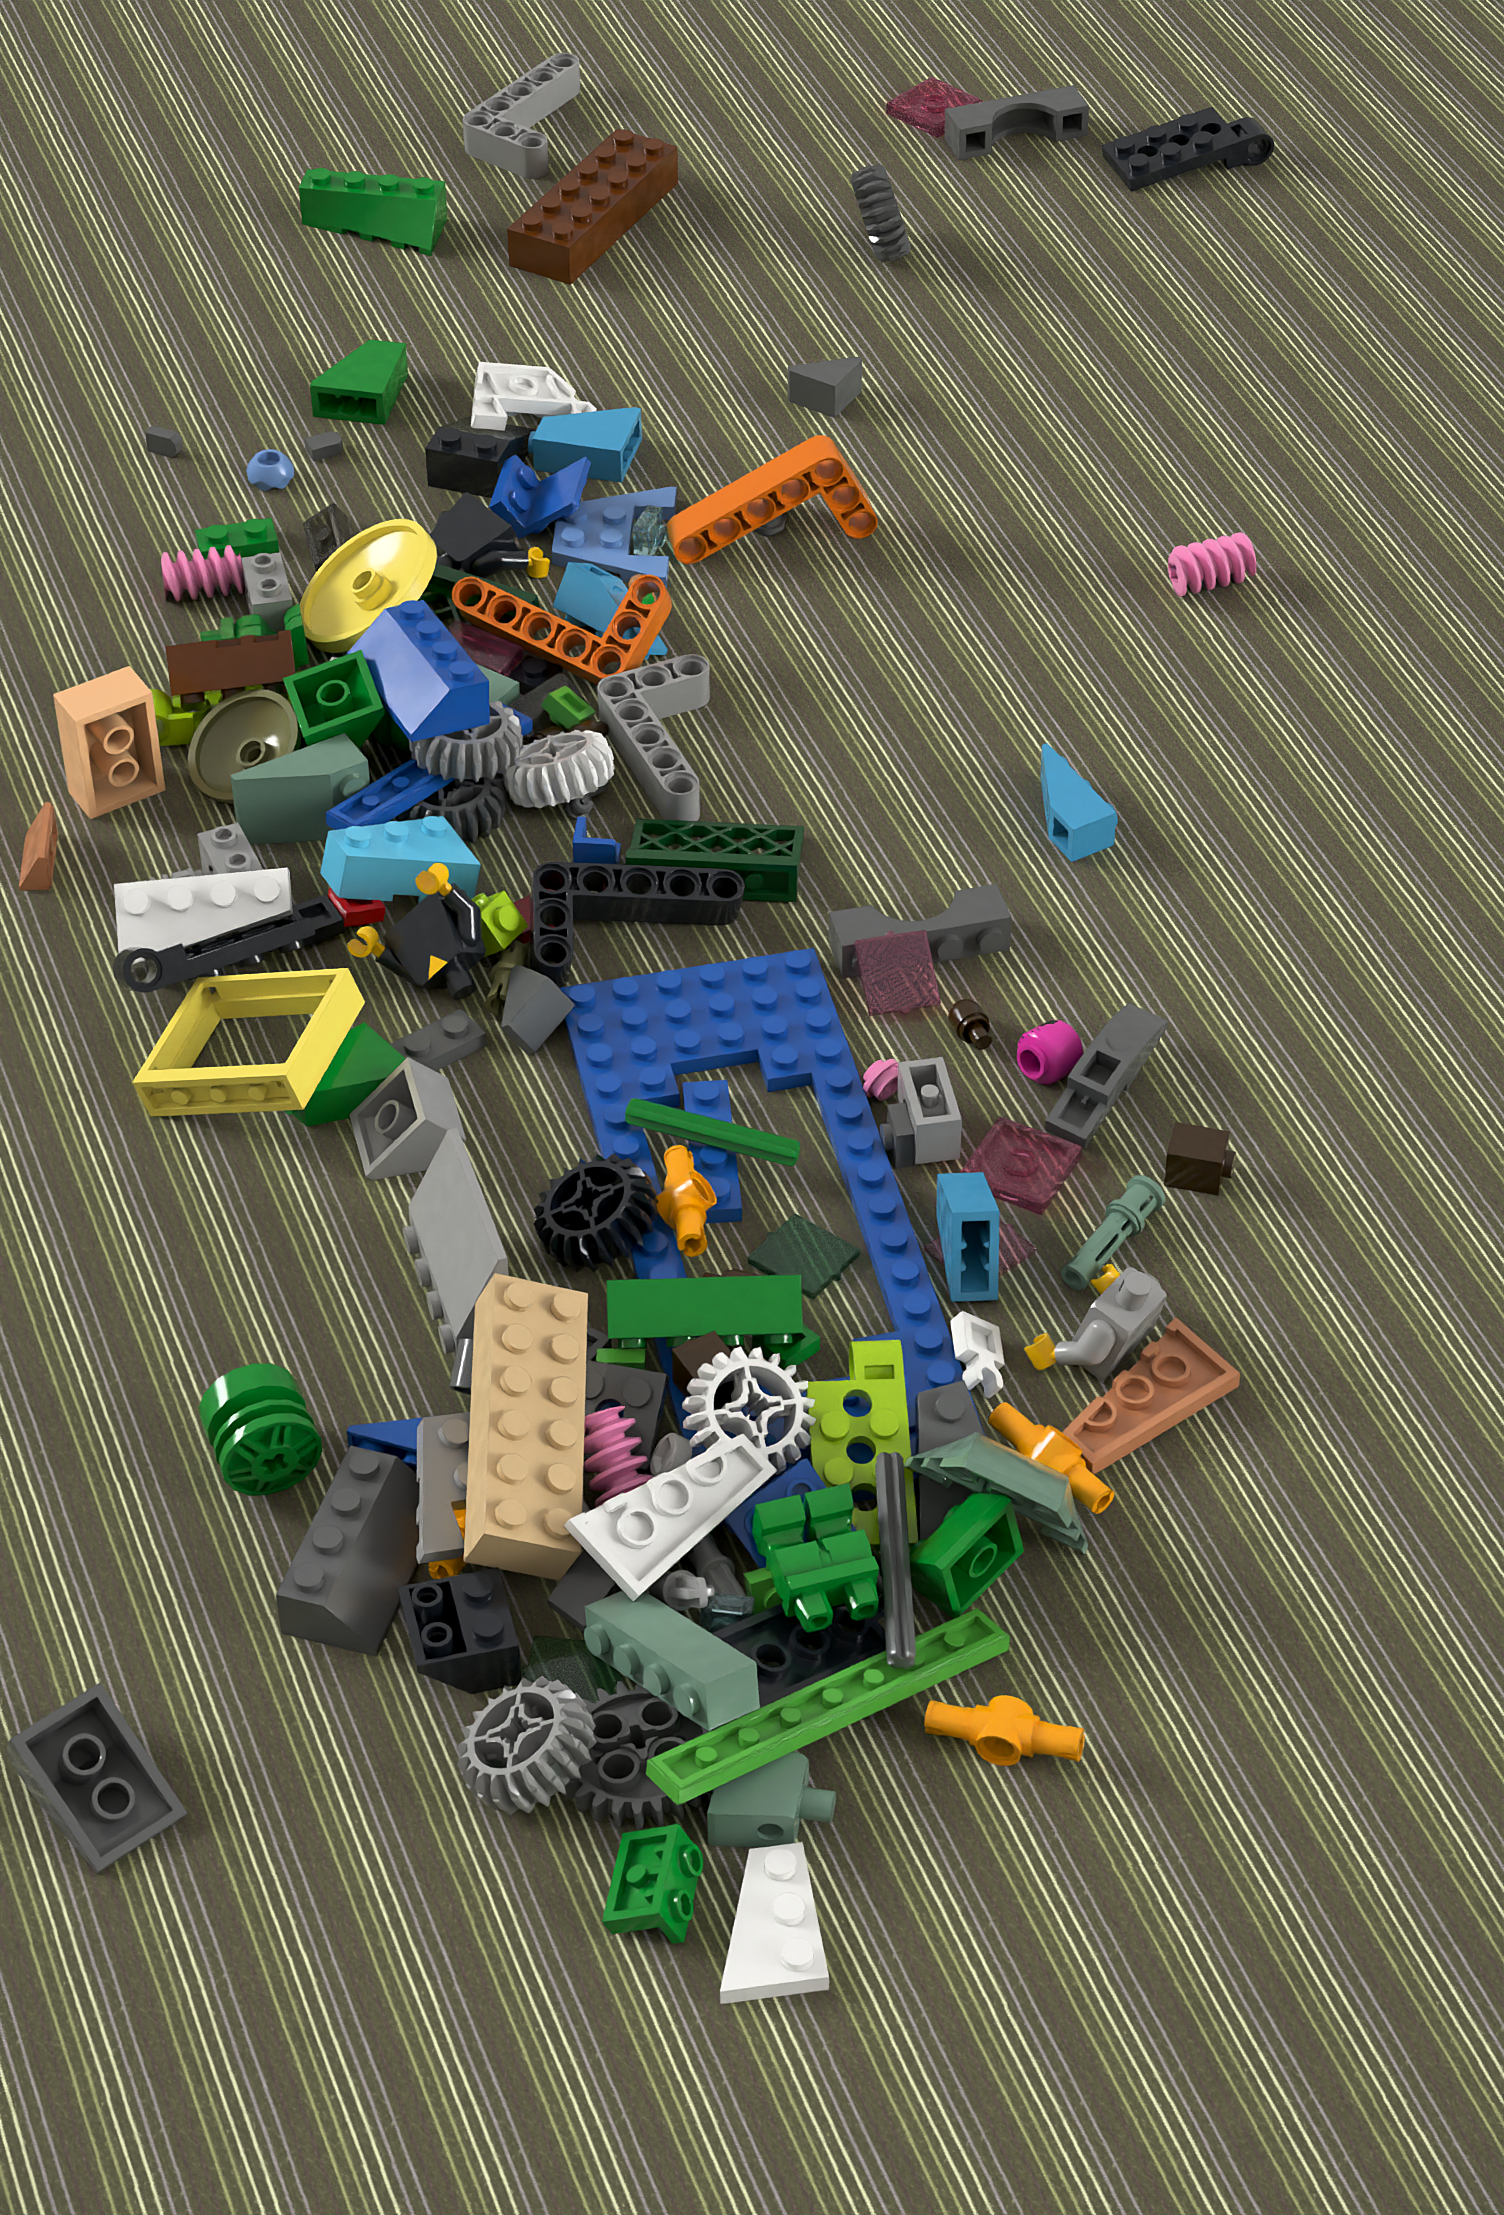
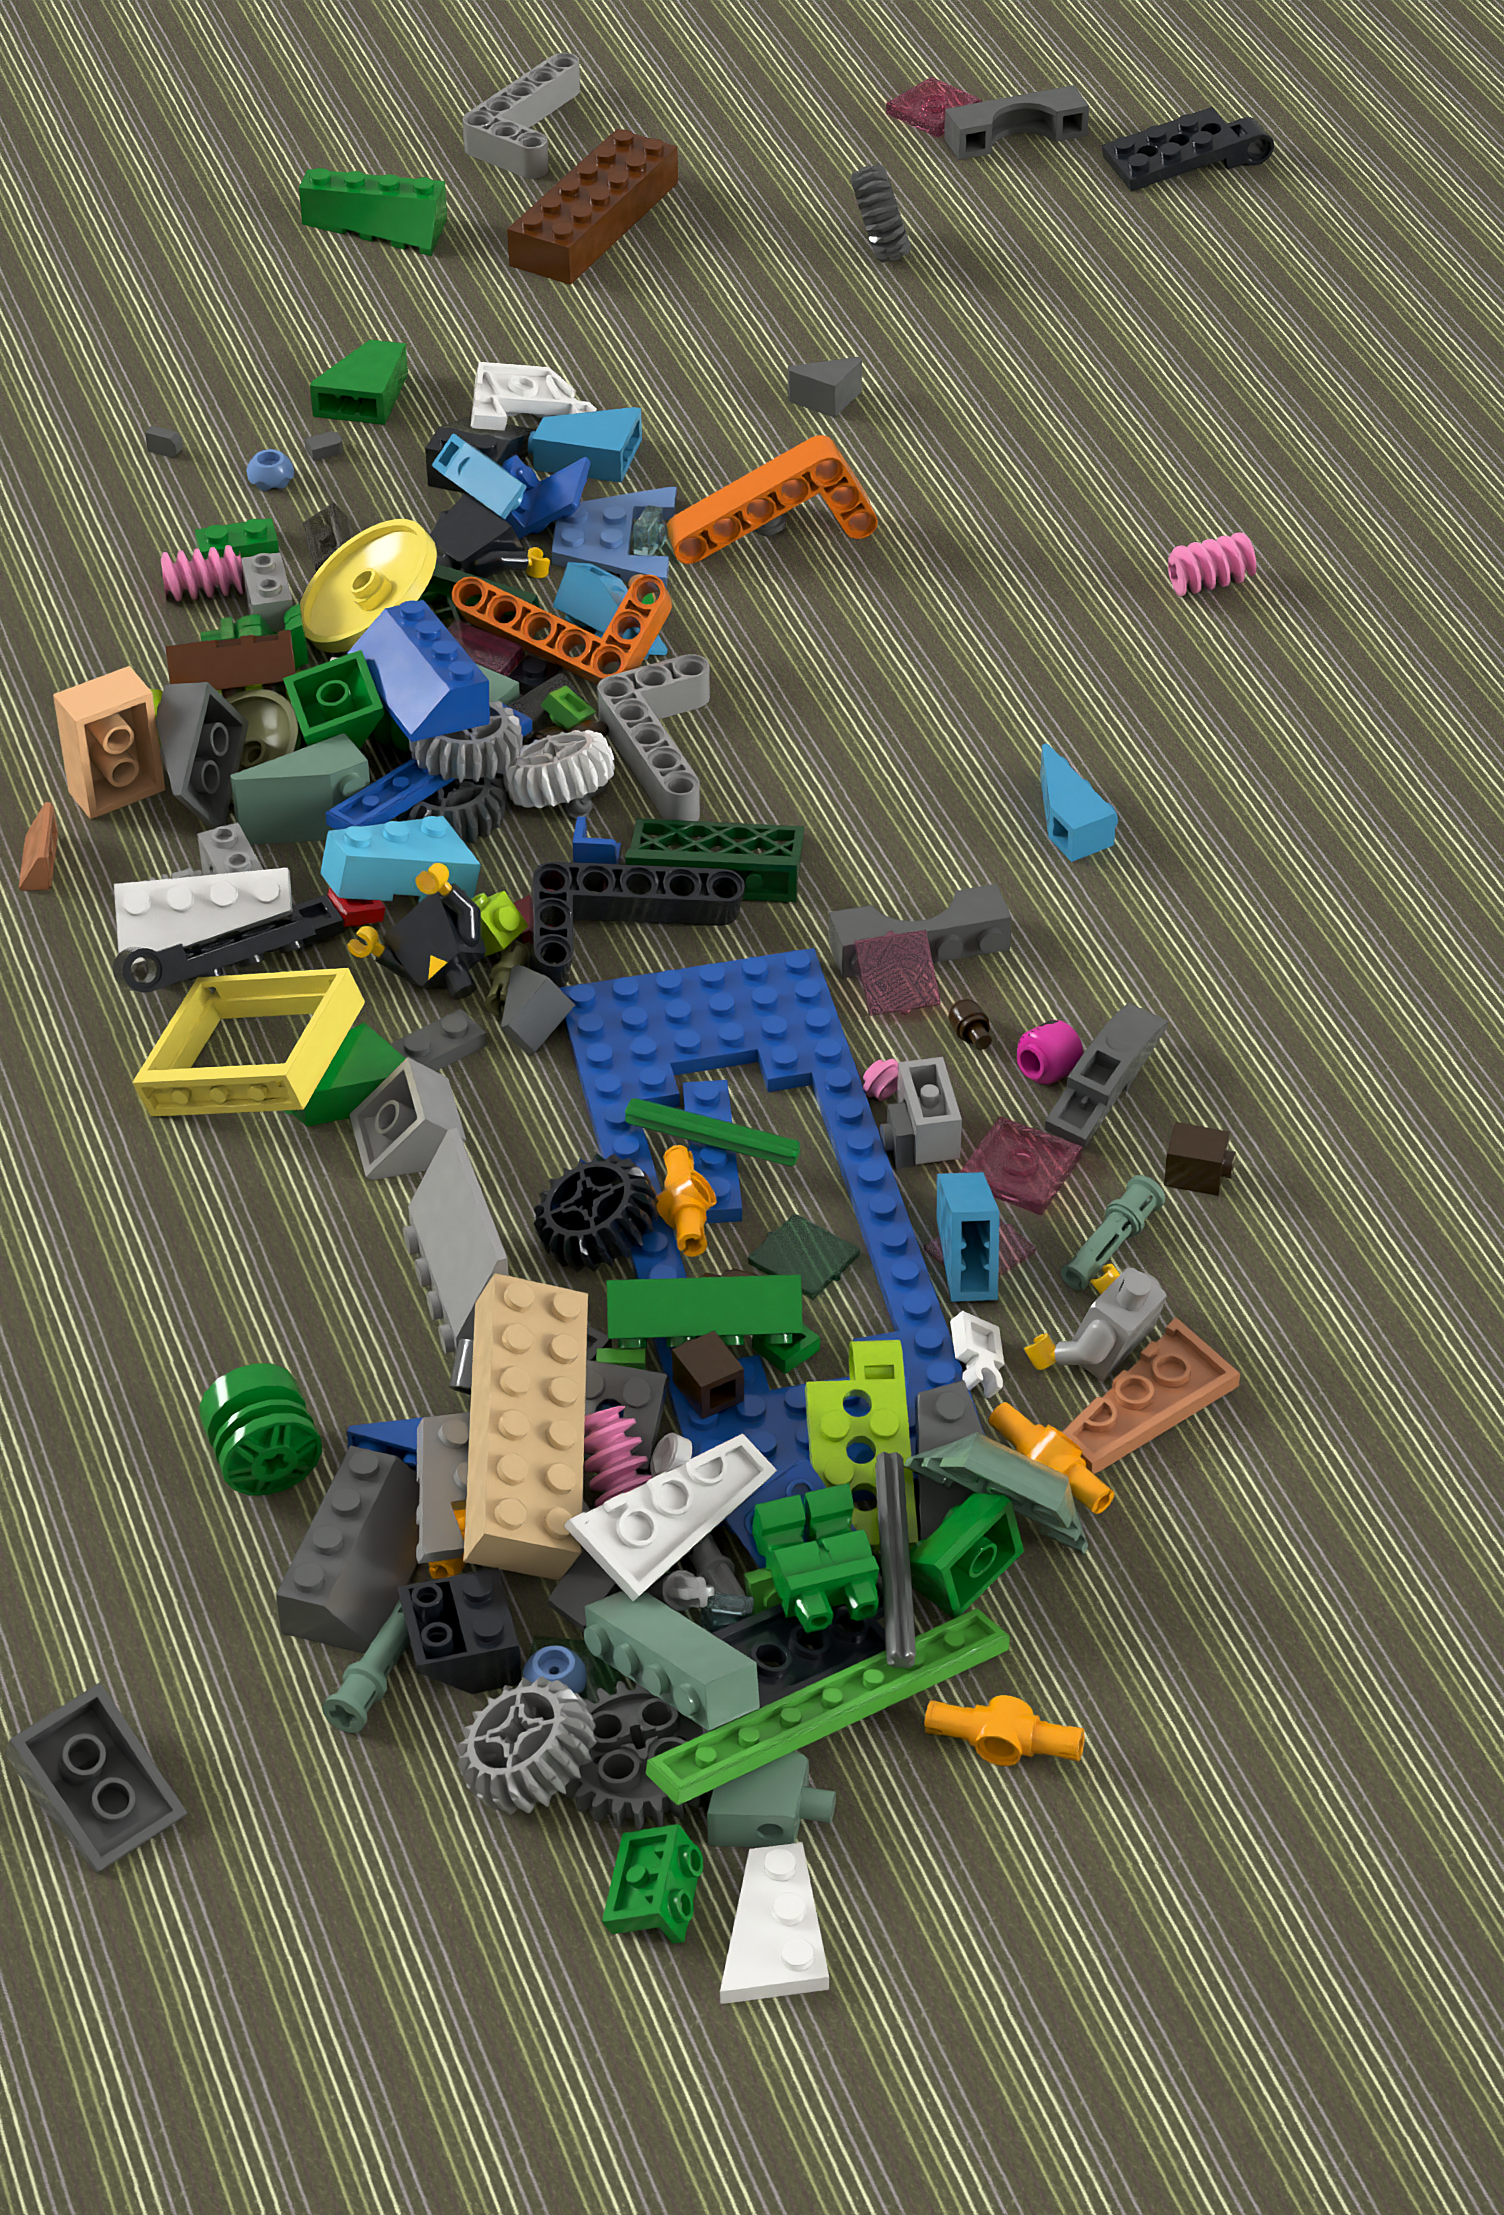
(201, 747): none -> dark grey slope
(367, 1679): none -> sand green pin
(480, 476): none -> slope
(559, 1661): none -> medium blue plate
(746, 1376): white gear -> none

